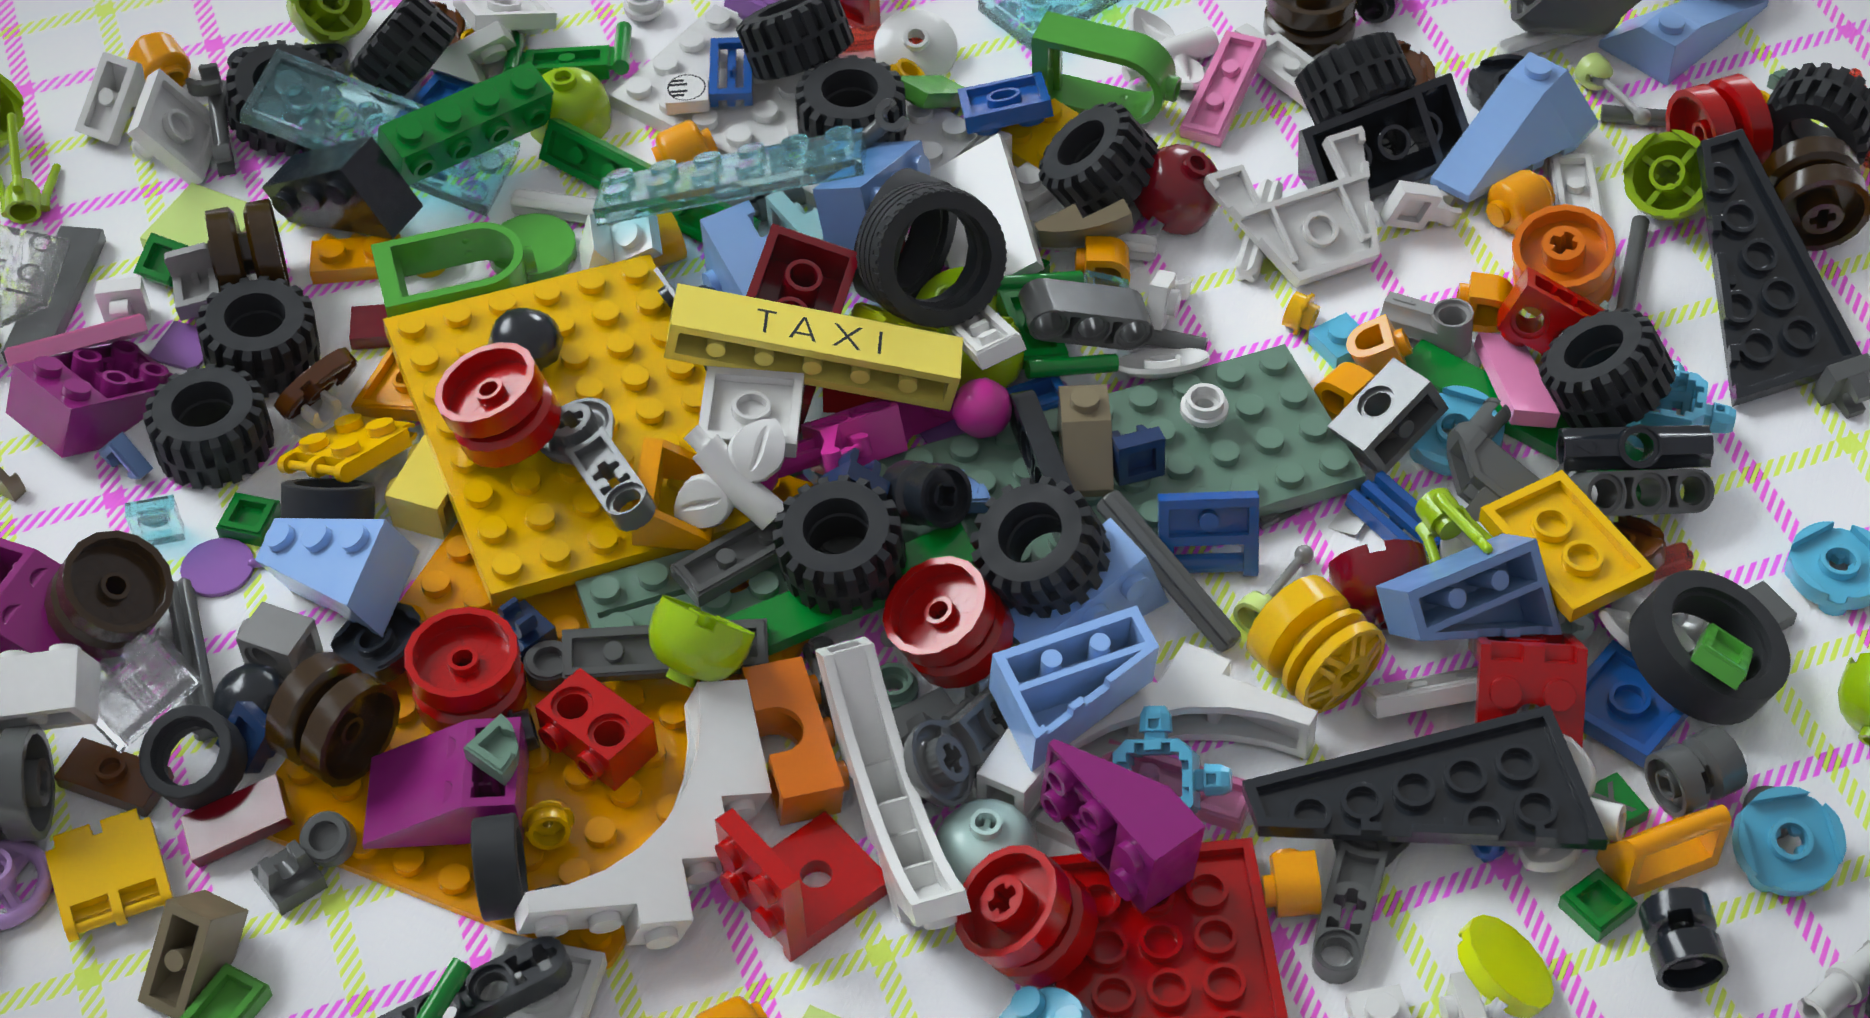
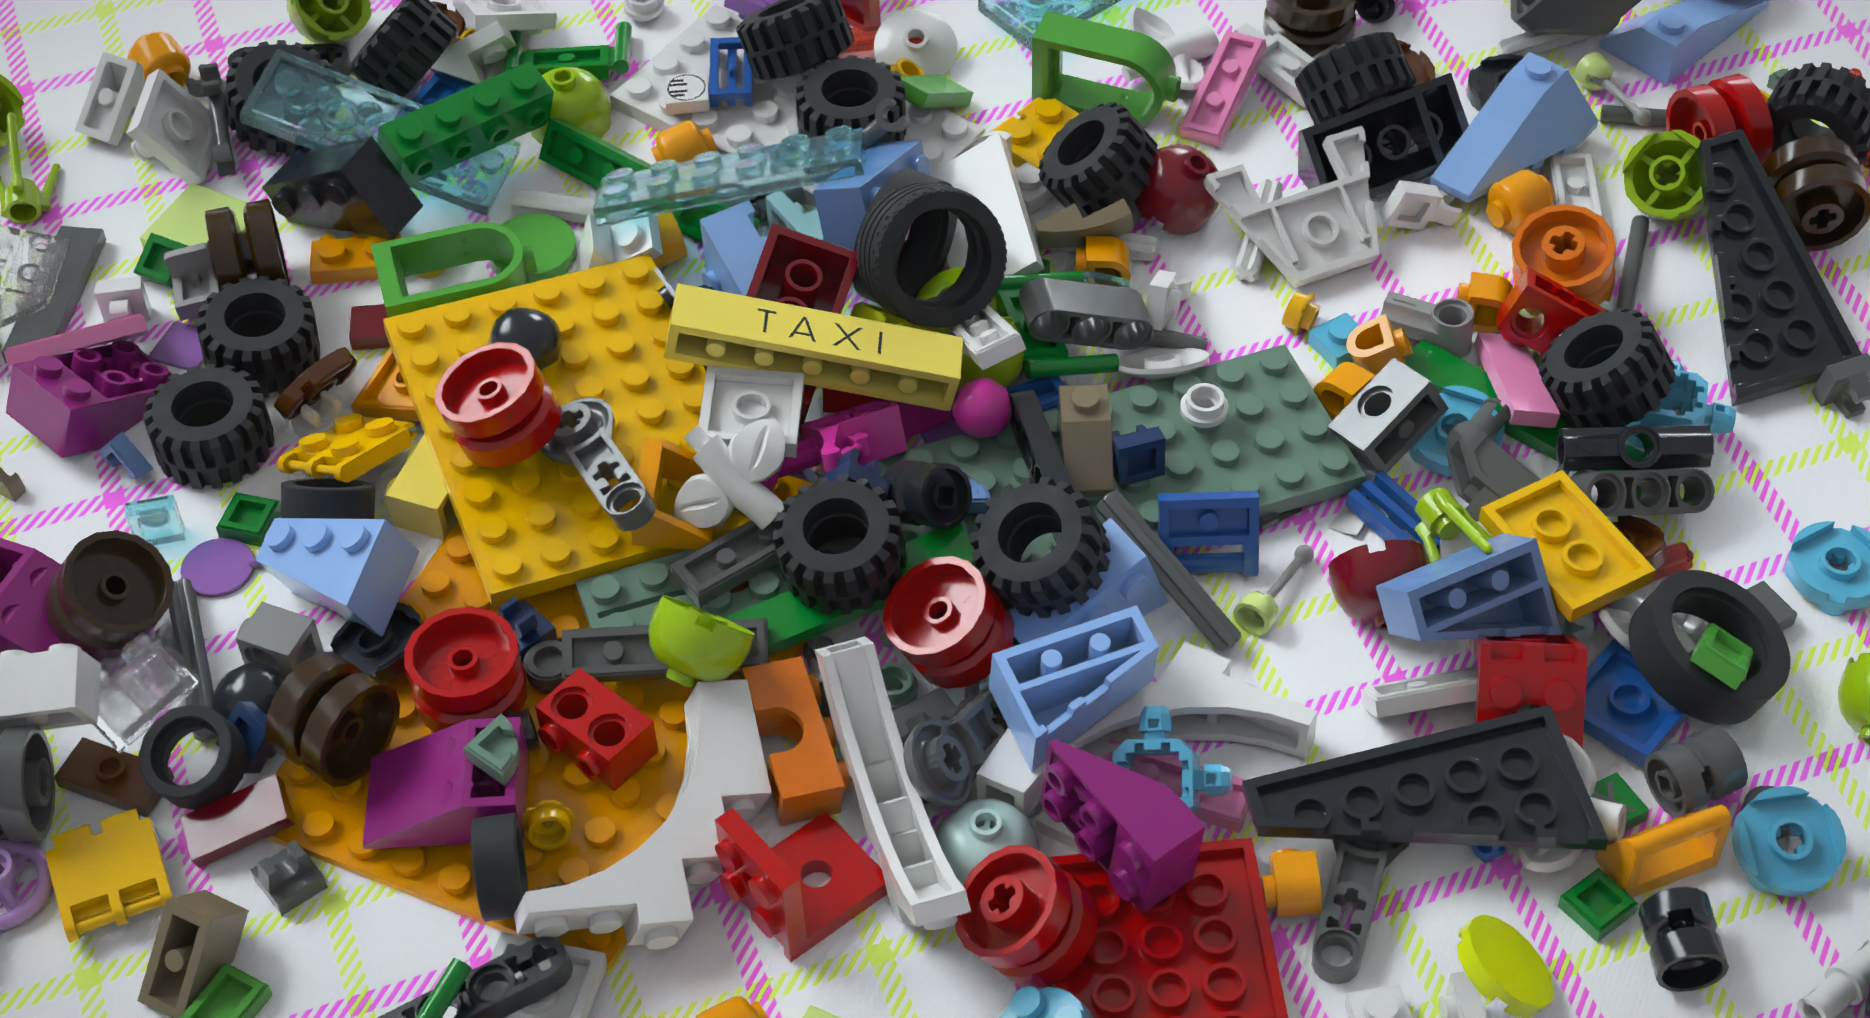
(328, 838): dark grey tile -> none
(1005, 103): blue plate -> none
(1315, 643): yellow wheel -> none

